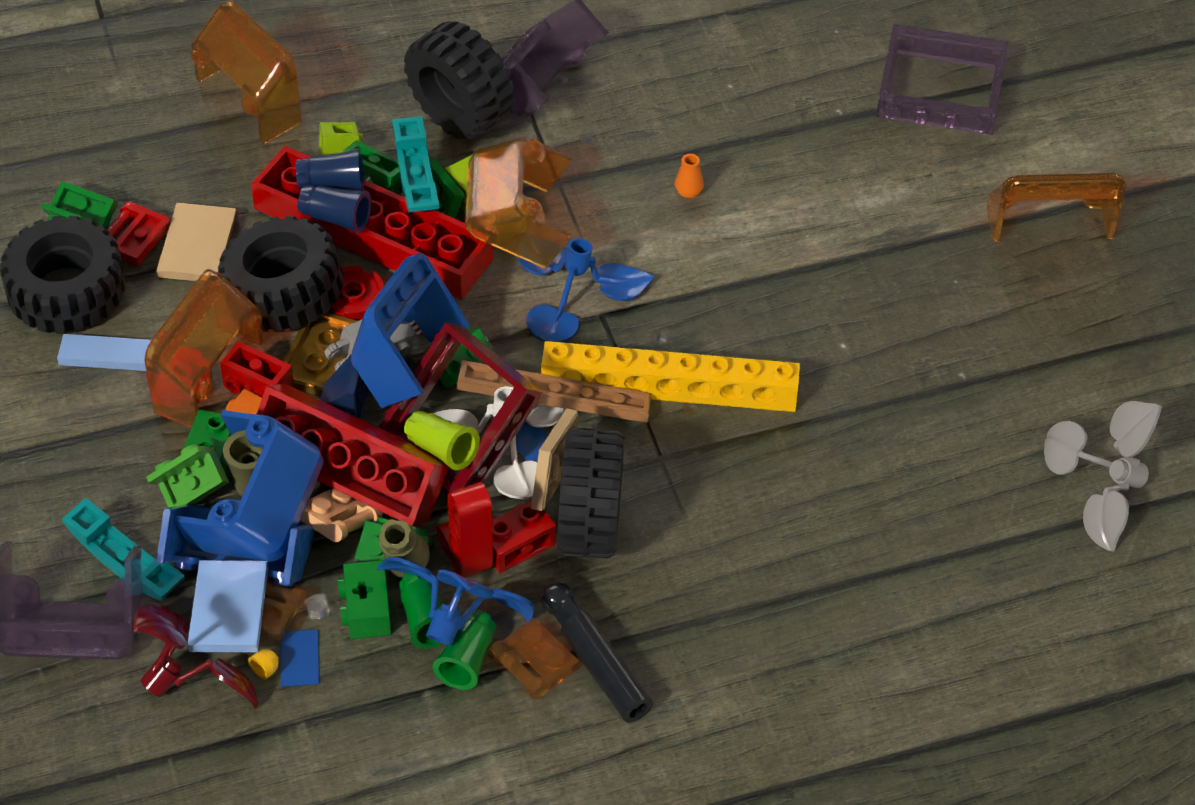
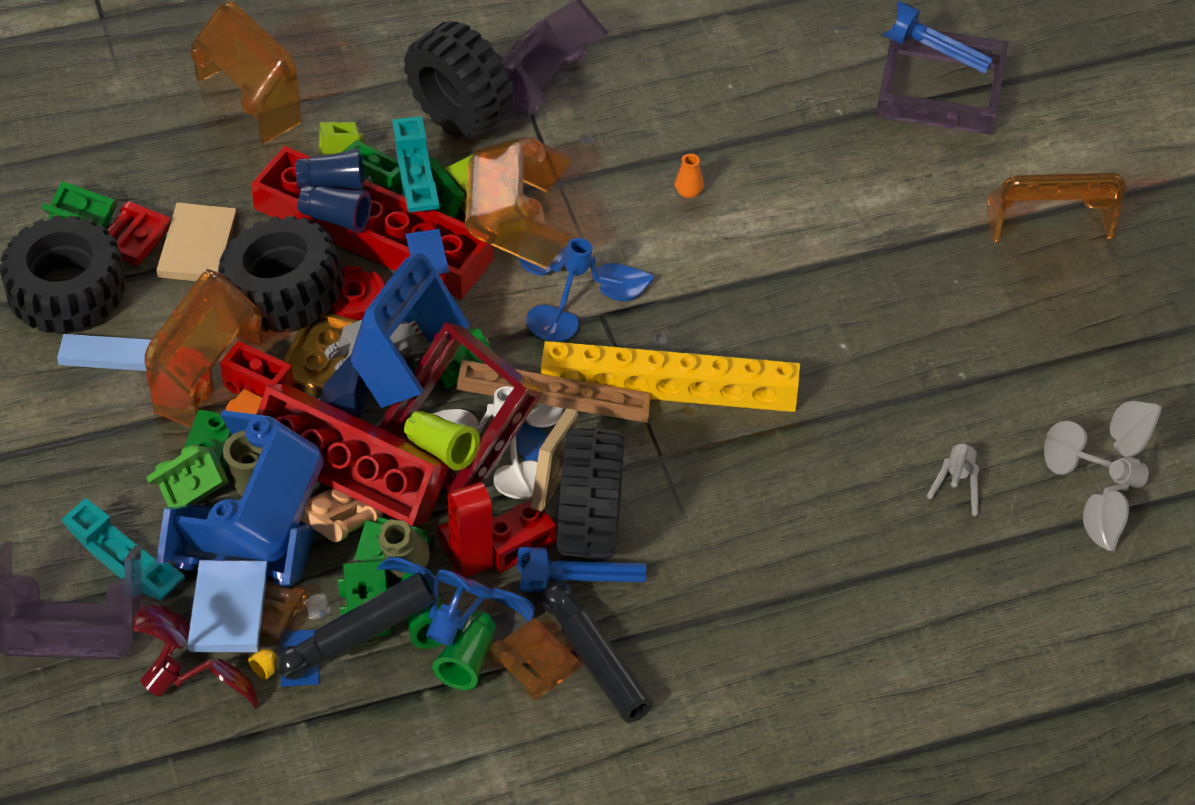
(356, 626): none -> black piece
(431, 246): none -> blue sticker
(539, 569): none -> blue piece
(908, 26): none -> blue piece
(960, 464): none -> light grey plant

